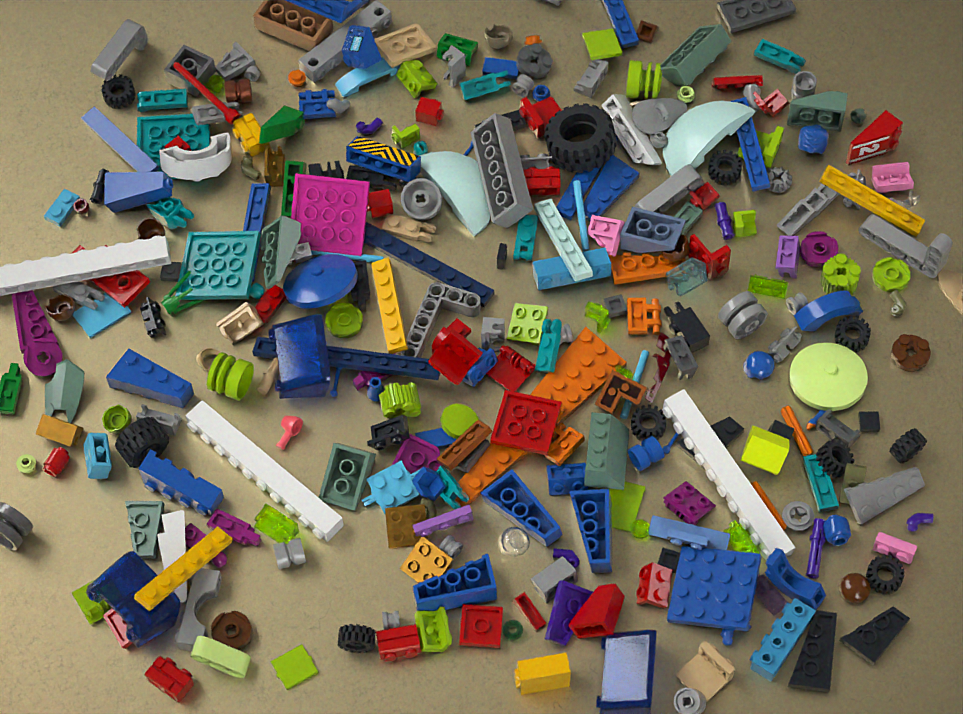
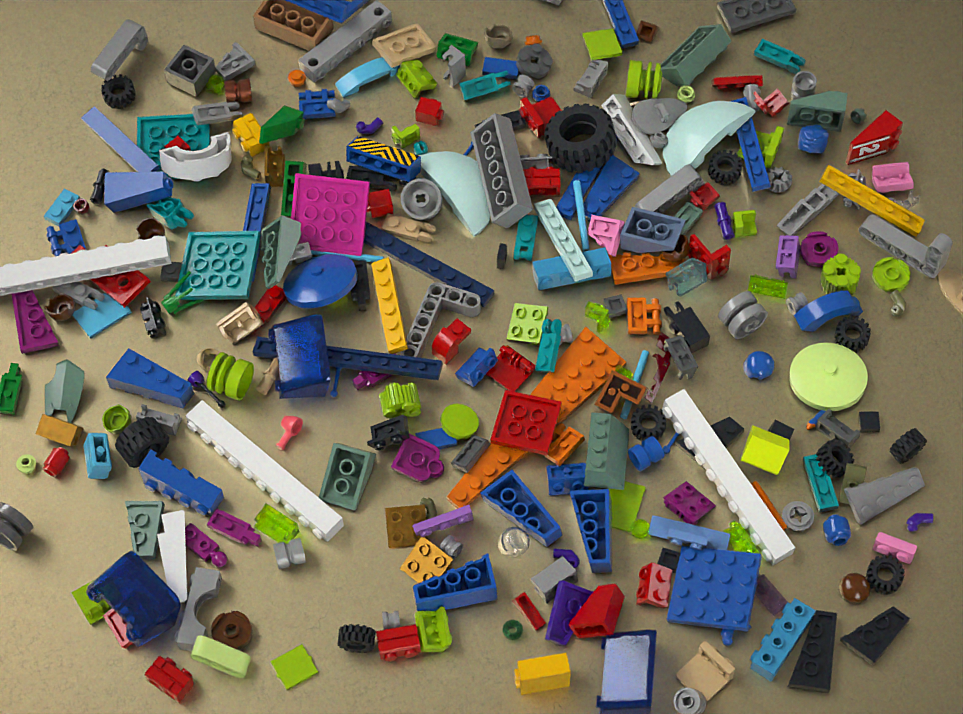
(35, 349): magenta plate -> none
(69, 233): none -> blue plate
(162, 99): teal plate -> none
(183, 568): yellow plate -> none
(197, 380): none -> hinge
(229, 113): red piece -> none
(252, 73): light grey hinge -> none
(257, 291): teal hinge -> none
(344, 320): lime tile -> none
(360, 48): blue slope -> none
(374, 389): blue cone -> none
(392, 487): medium azure plate -> none
(429, 483): blue panel -> none
(452, 489): teal hinge -> none
(454, 357): red bracket -> none
(464, 445): dark orange plate -> none
(481, 626): red plate -> none
(492, 331): light grey hinge -> none
(788, 338): light grey hinge -> none
(791, 582): blue arch -> none
(798, 433): orange axle -> none
(817, 540): dark purple pin -> none
(914, 343): reddish brown plate -> none

